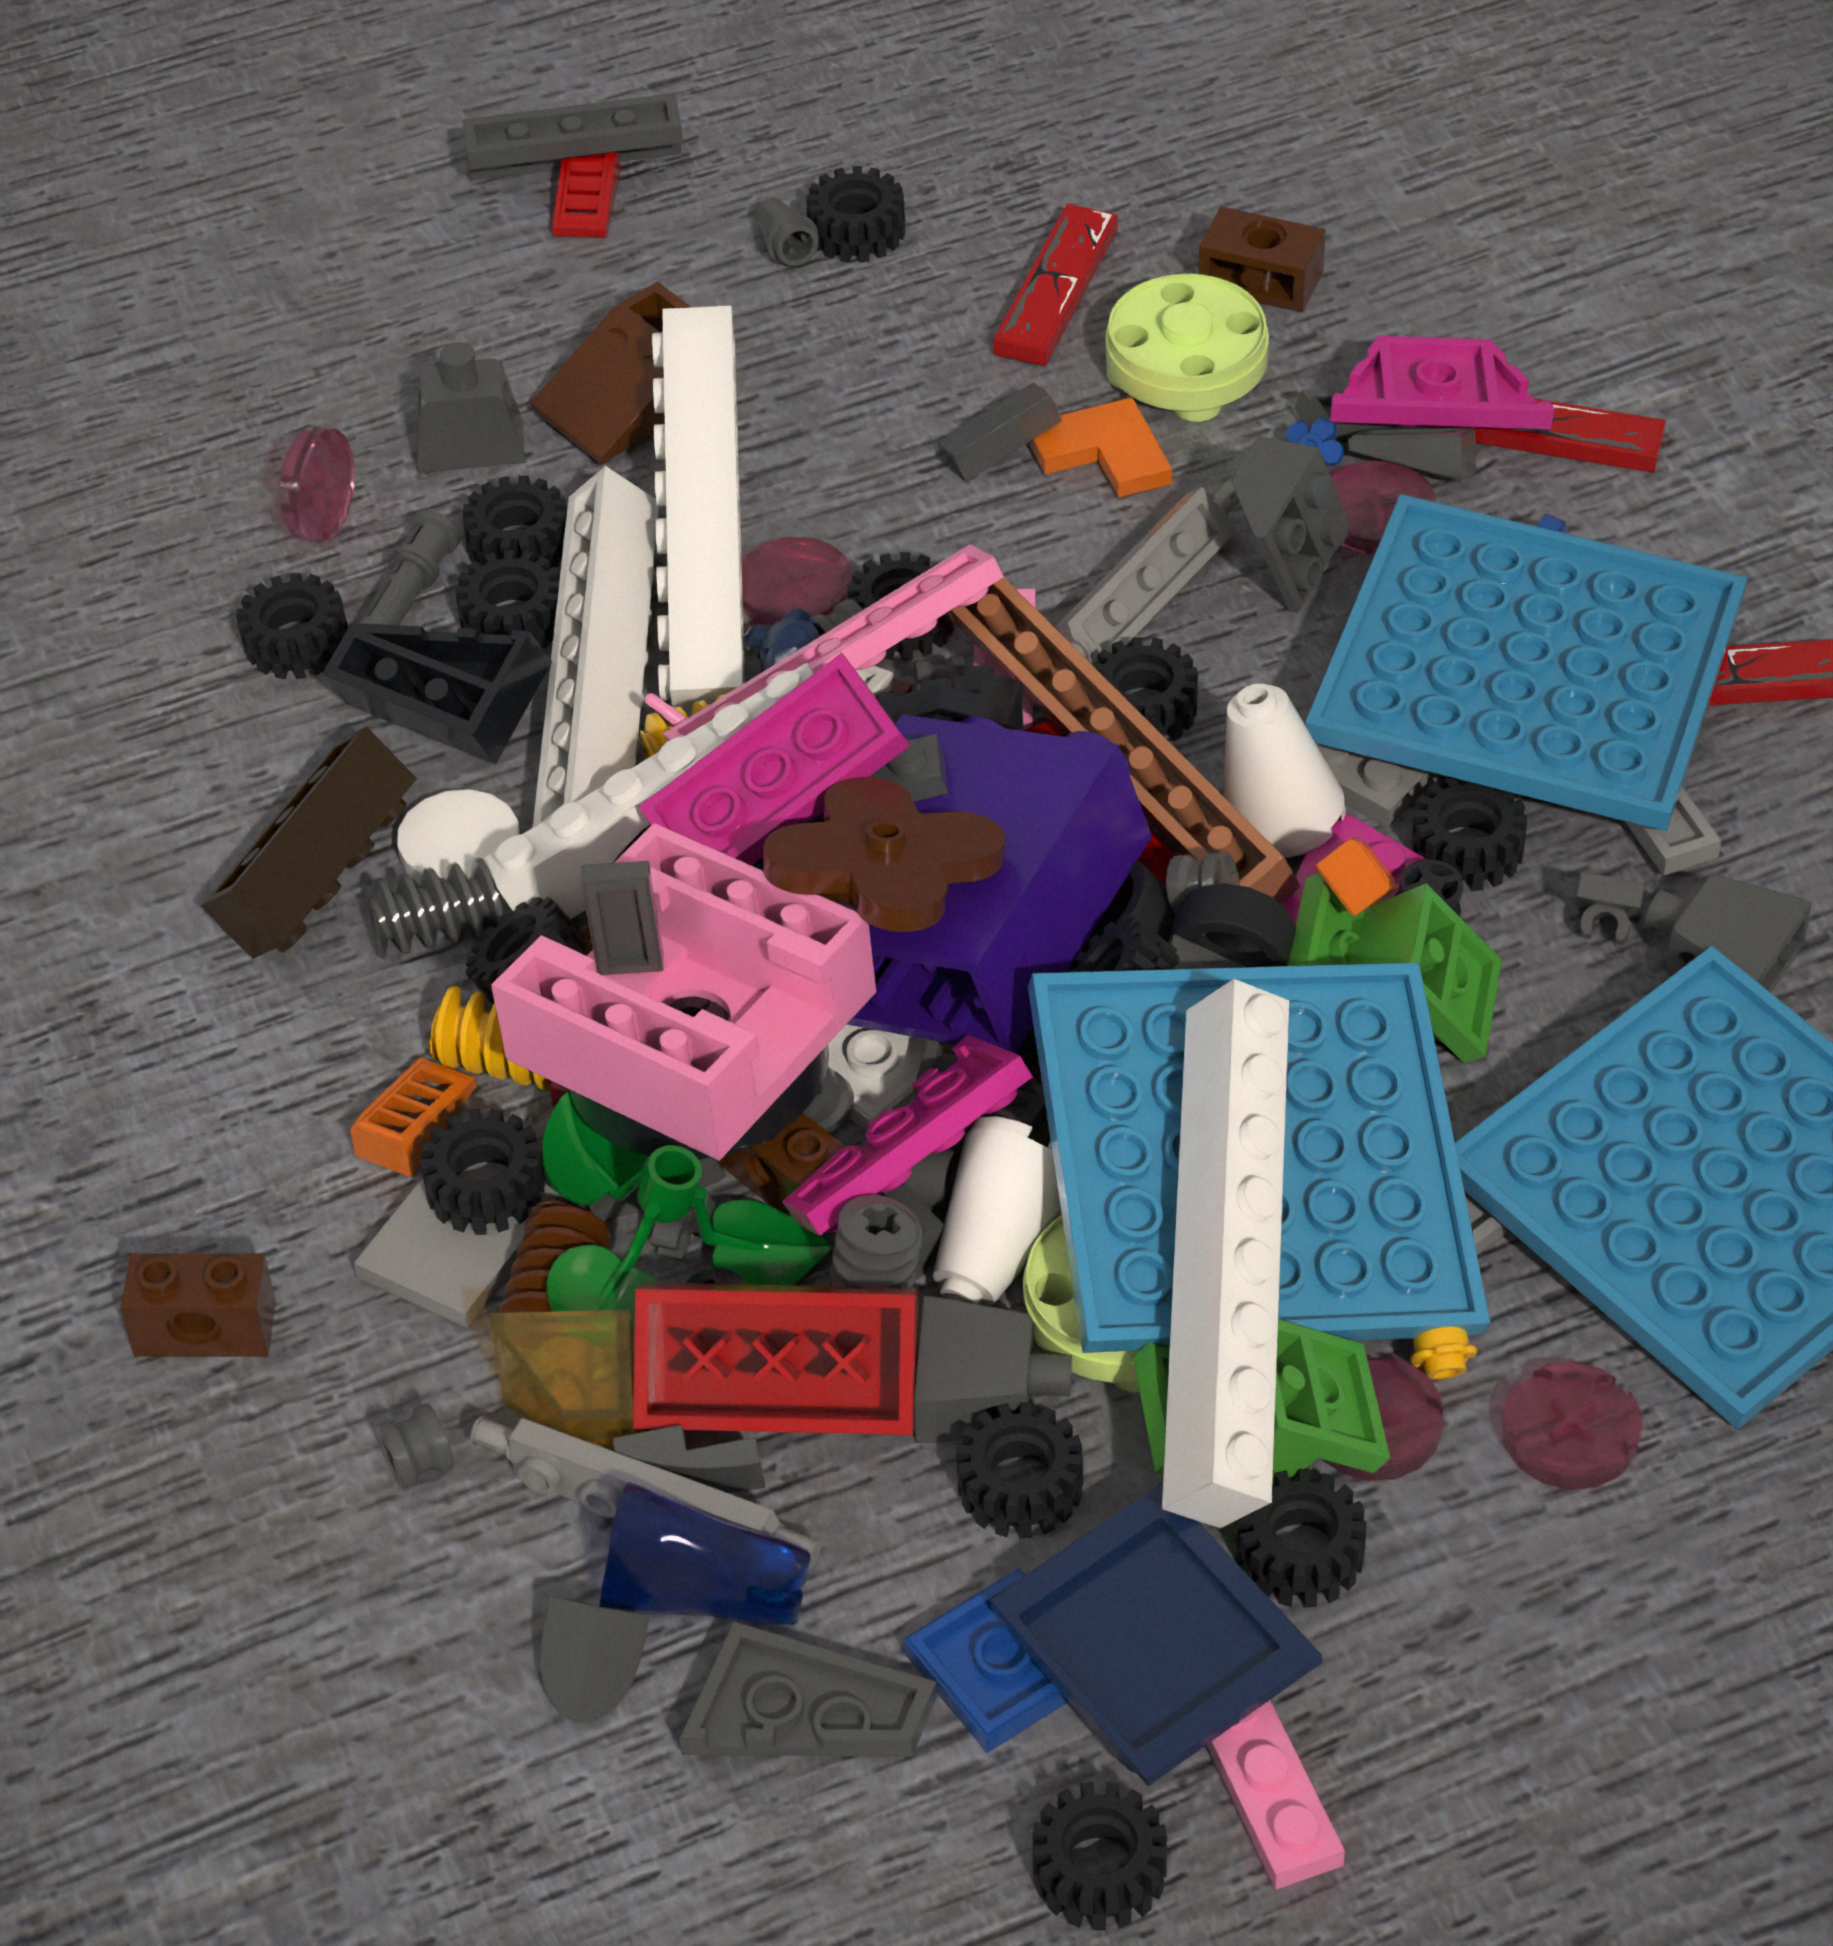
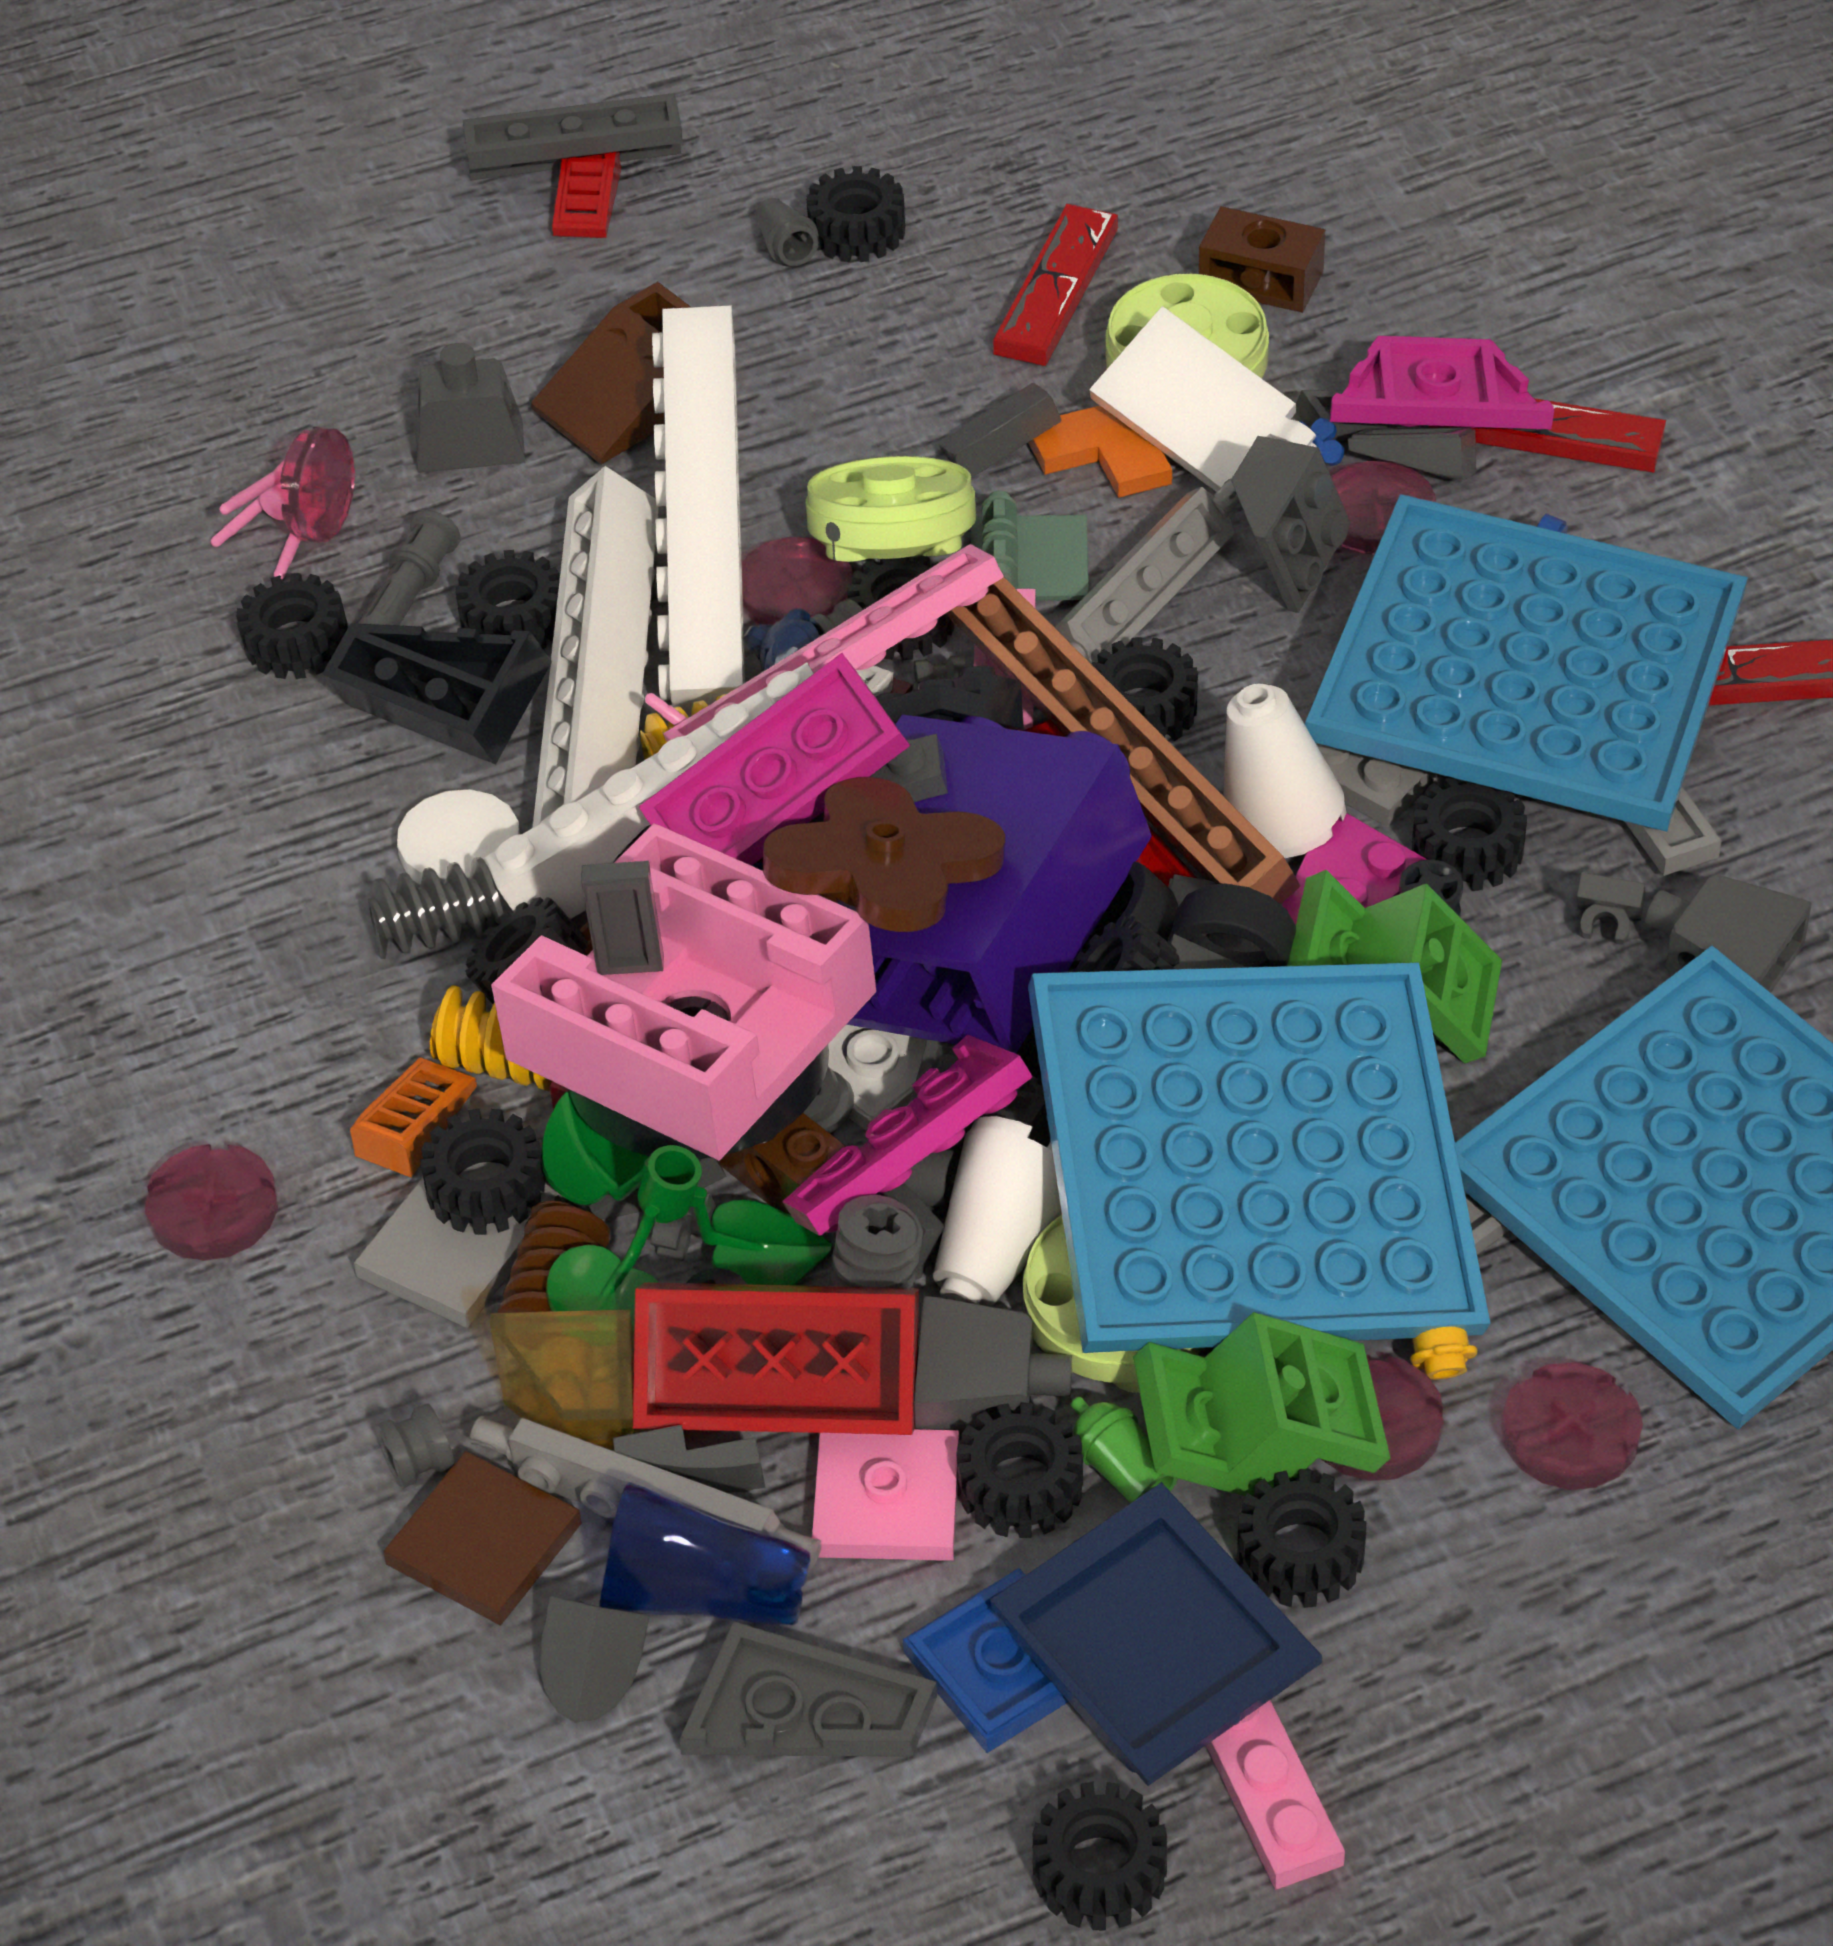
(198, 1305): reddish brown brick -> none
(211, 1202): none -> clear pink tile
(270, 500): none -> bright pink plant
(310, 844): dark brown brick -> none
(482, 1537): none -> reddish brown tile
(512, 506): black tyre -> none
(887, 1495): none -> bright pink plate
(890, 508): none -> yellowish green piece
(1036, 549): none -> sand green hinge
(1117, 1448): none -> bright green piece
(1189, 874): dark grey wheel -> none
(1194, 400): none -> white tile
(1227, 1257): white brick -> none
(1356, 875): orange slope -> none

